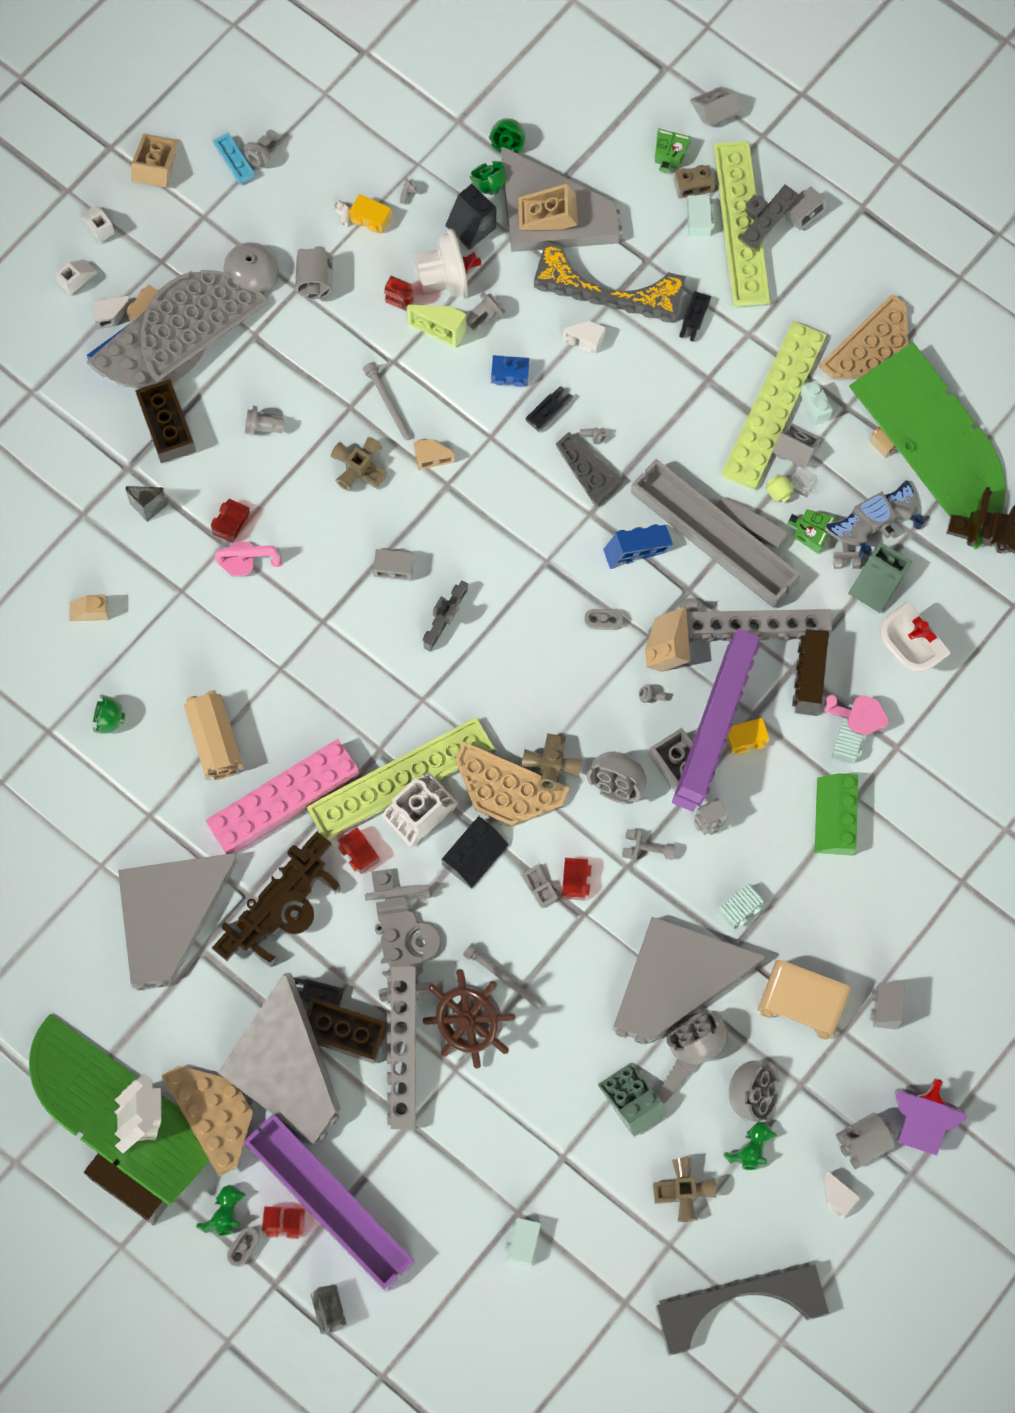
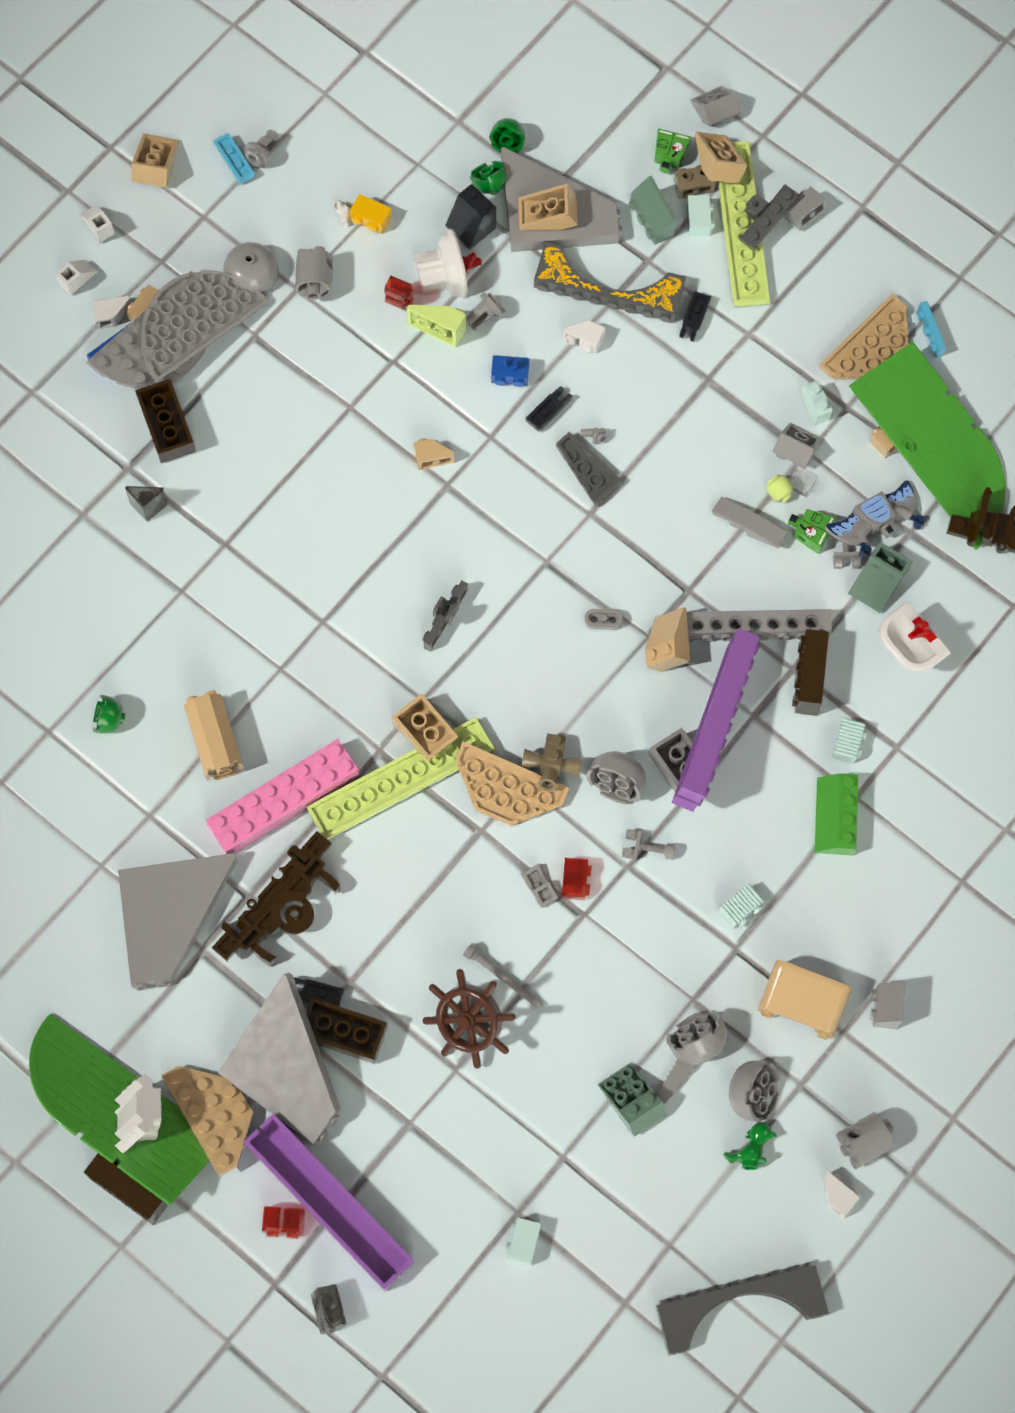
(89, 608): tan slope -> none
(224, 1218): green animal -> none
(230, 520): clear red brick -> none
(239, 557): bright pink piece -> none
(243, 1247): light grey plate -> none
(262, 422): light grey piece -> none
(358, 850): clear red brick -> none
(359, 464): dark tan brick -> none
(371, 370): light grey piece -> none
(393, 564): light grey brick -> none
(397, 927): light grey piece -> none
(408, 975): light grey brick -> none
(409, 187): light grey plate -> none
(419, 808): white slope -> none
(424, 727): none -> tan slope
(474, 852): black slope -> none
(637, 543): blue wedge -> none
(647, 693): light grey plate -> none
(653, 211): none -> sand green slope
(676, 977): light grey slope -> none
(683, 1190): dark tan brick -> none
(691, 605): light grey plate -> none
(710, 817): light grey brick -> none
(715, 533): light grey piece -> none
(719, 158): none -> tan slope
(747, 736): yellow brick -> none
(773, 405): yellowish green plate -> none
(864, 716): bright pink piece -> none
(926, 1118): medium lavender piece -> none
(930, 329): none -> medium azure plate

